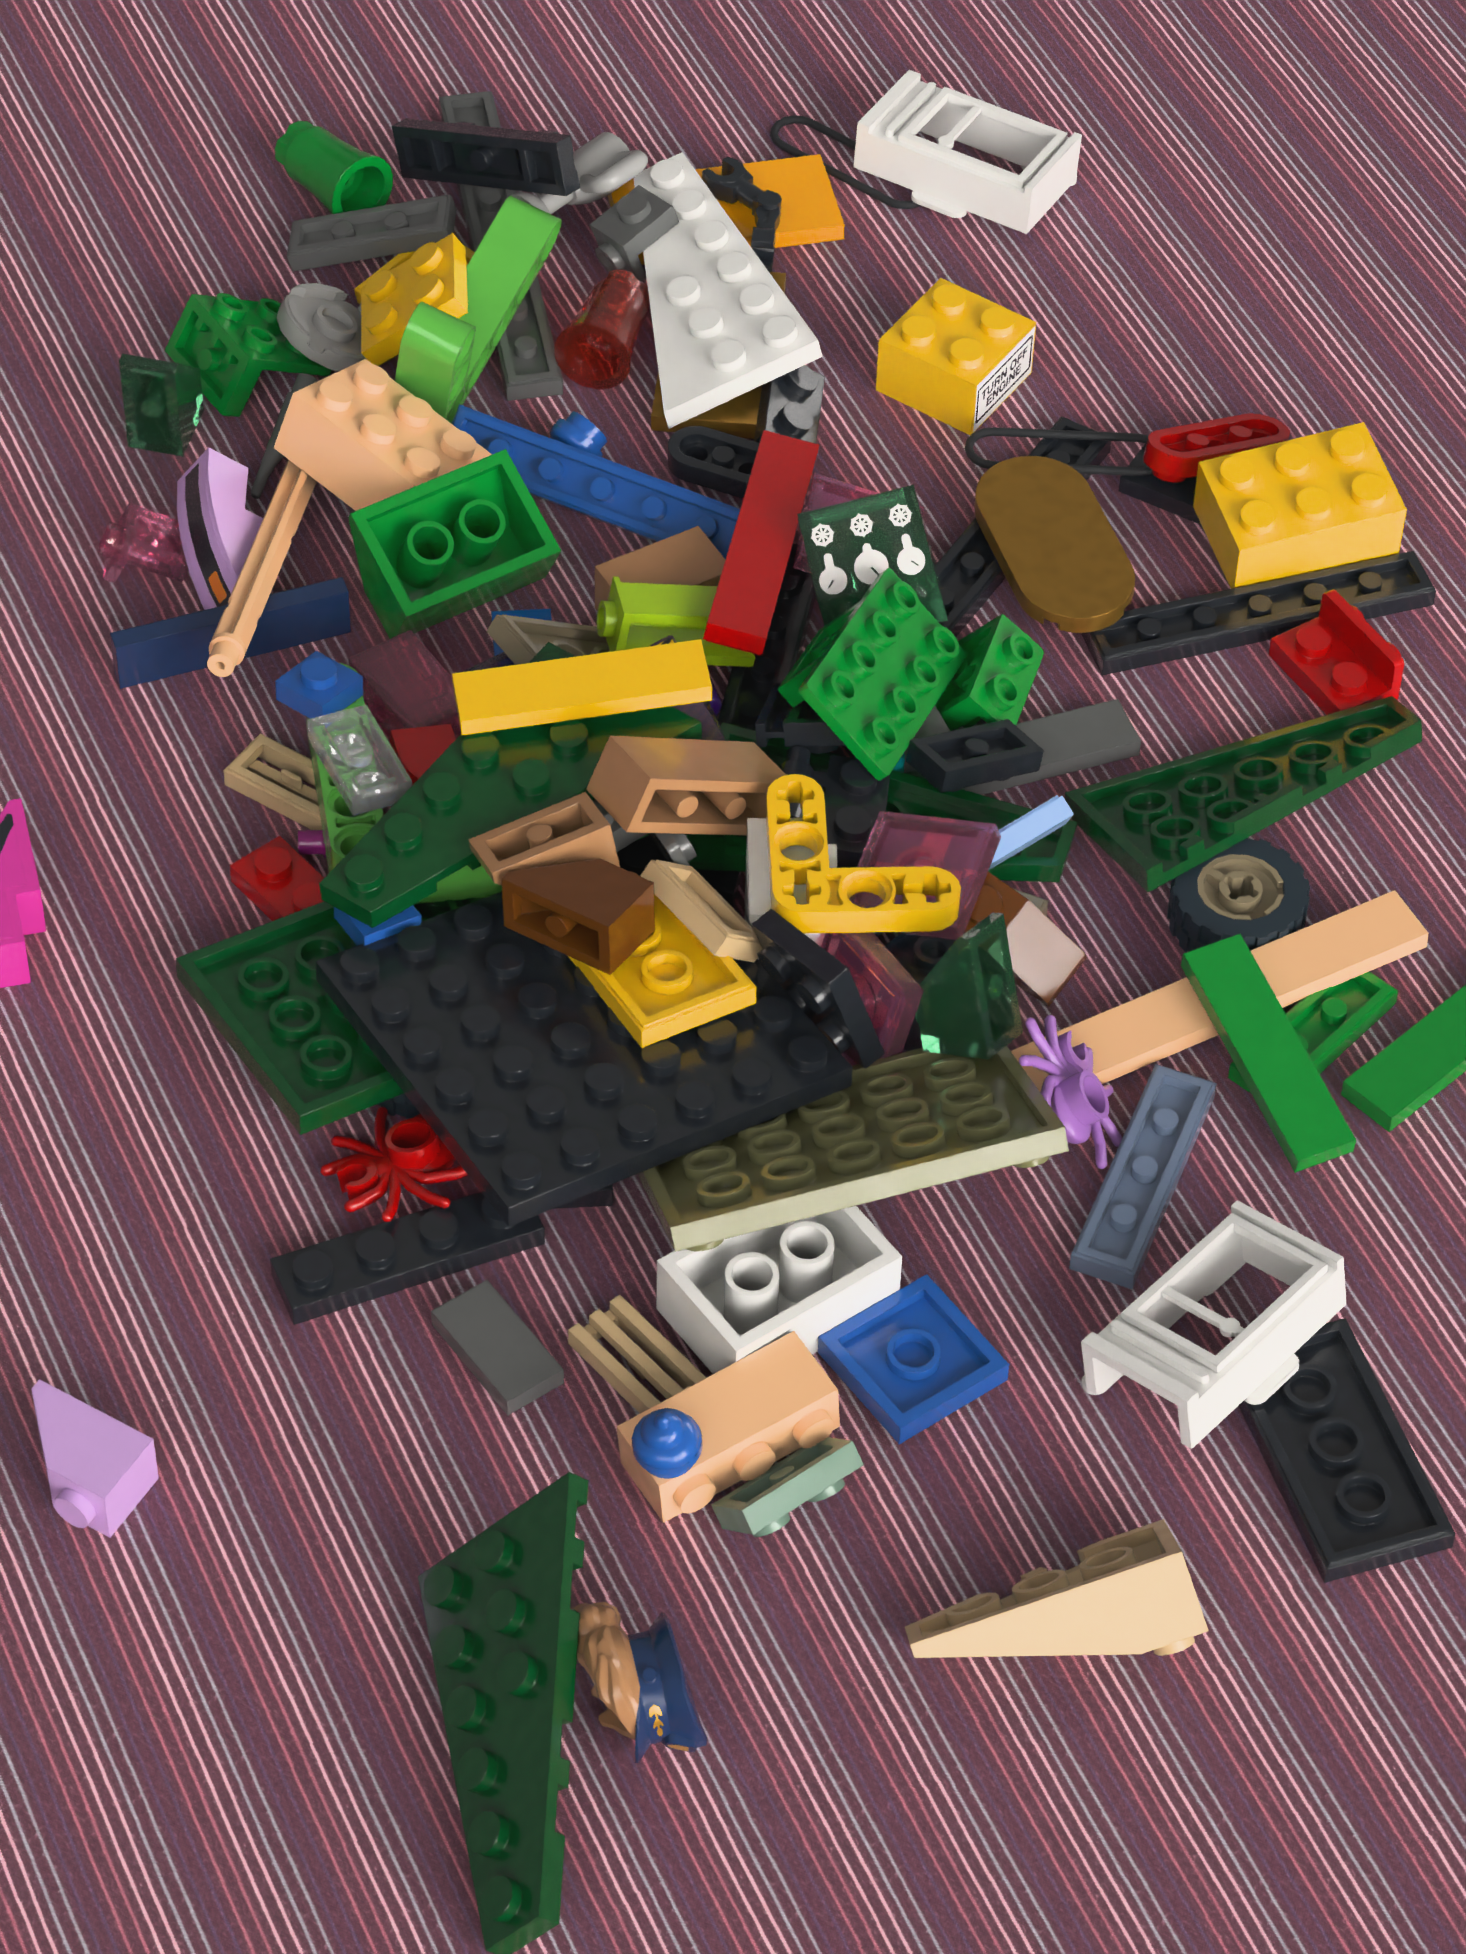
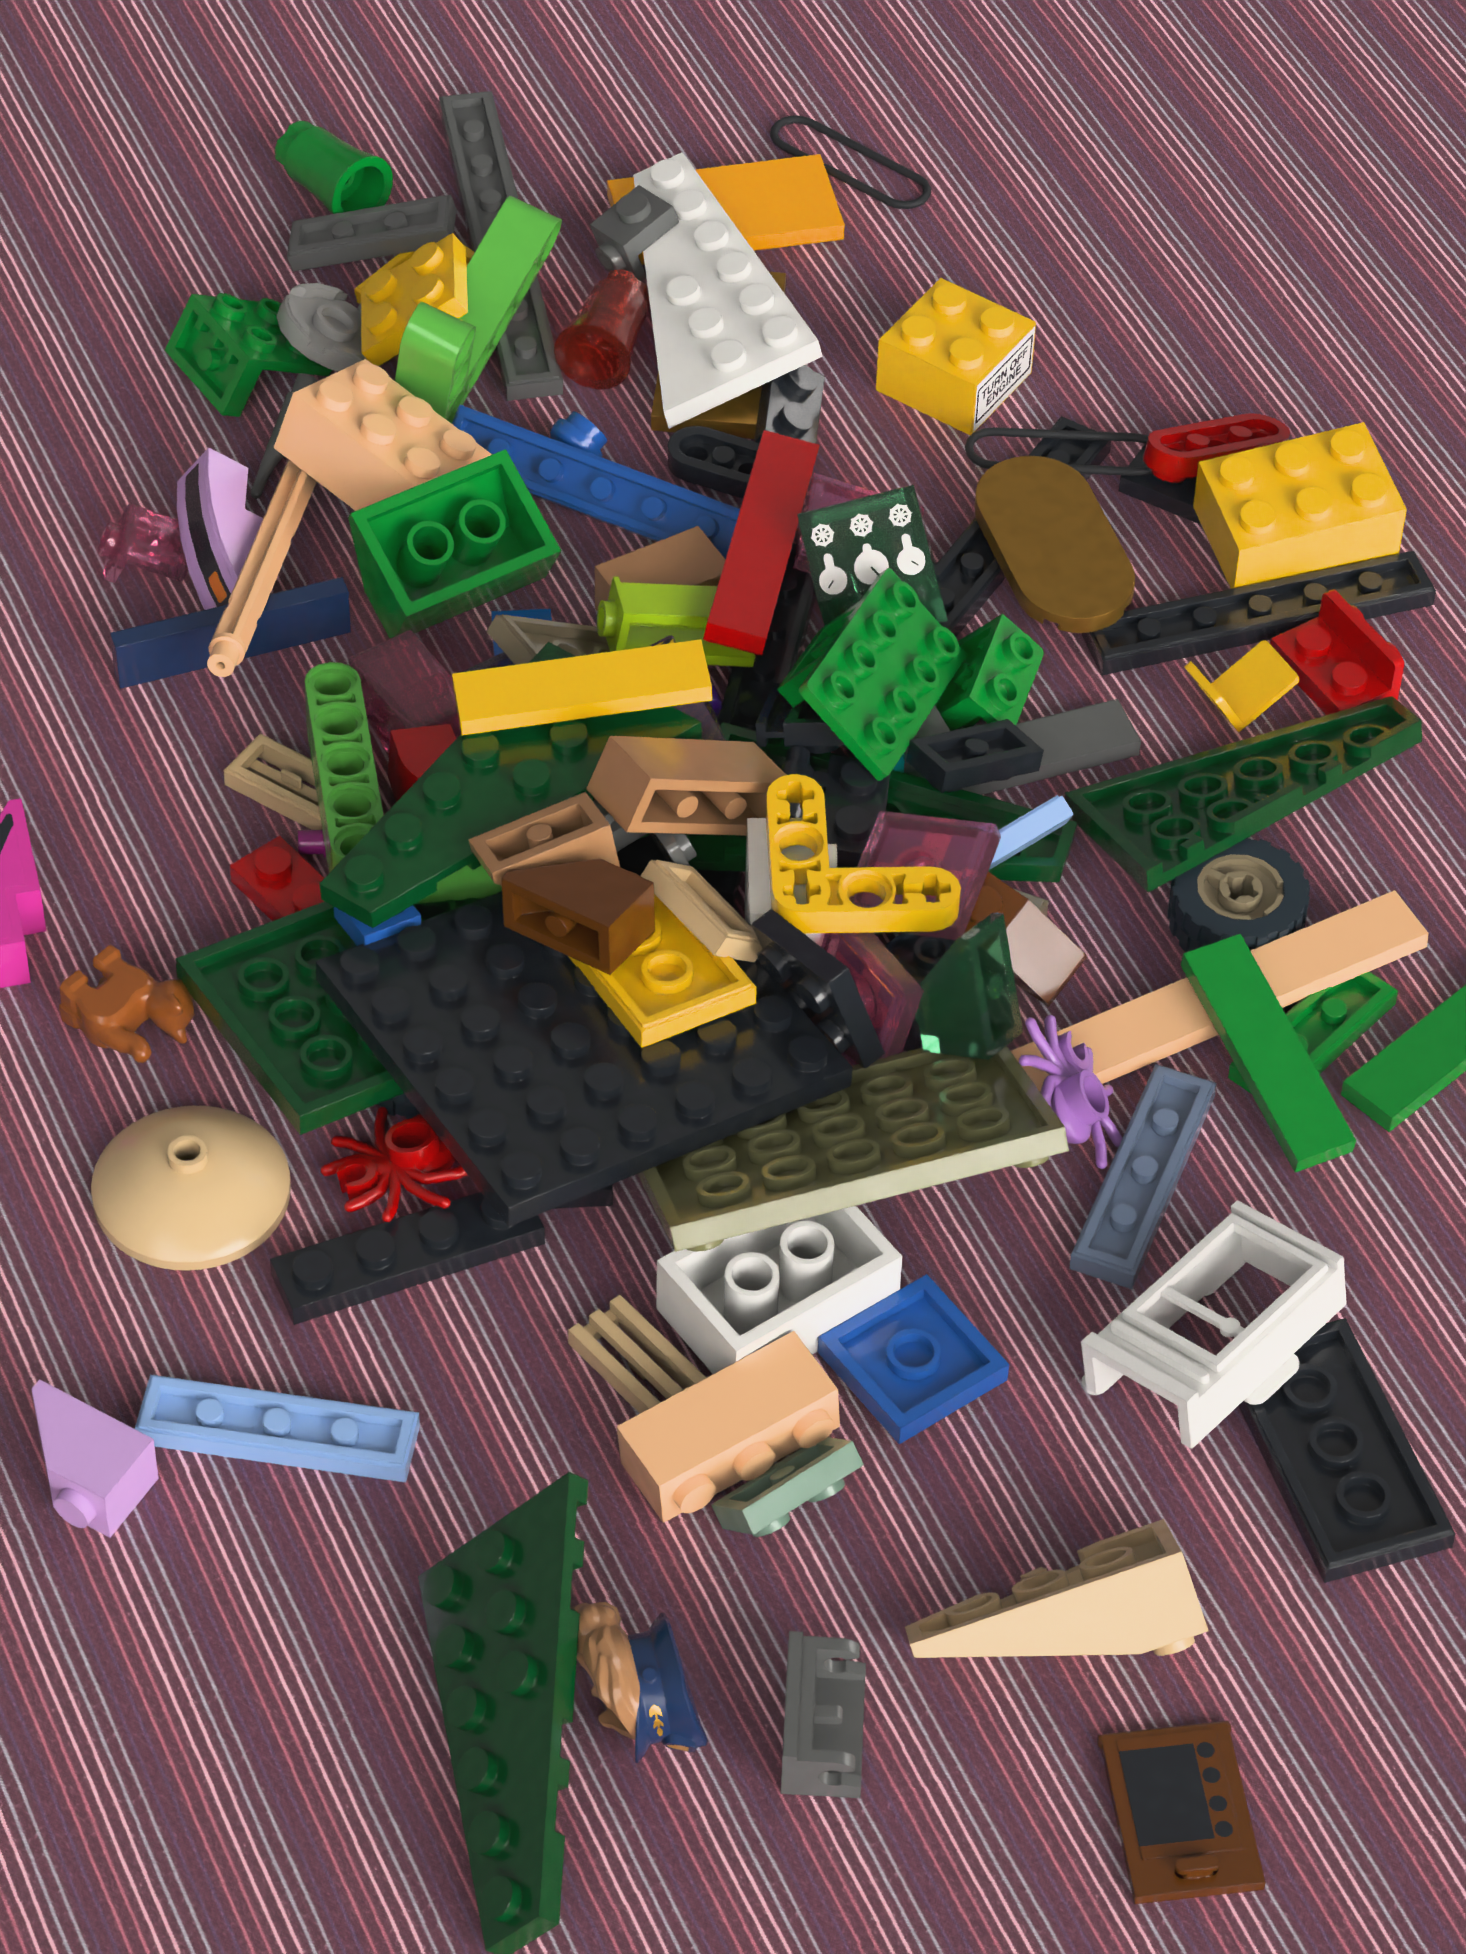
(122, 1003): none -> dark orange animal
(160, 403): clear green slope -> none
(195, 1209): none -> tan dish
(279, 1428): none -> light blue tile
(319, 686): blue plate -> none
(359, 759): clear plate -> none
(486, 156): black hinge -> none
(497, 1347): dark grey tile -> none
(601, 167): light grey piece -> none
(667, 1443): blue plate -> none
(737, 185): black piece -> none
(823, 1717): none -> dark grey hinge
(957, 182): white piece -> none
(1181, 1812): none -> reddish brown container
(1248, 685): none -> yellow bracket

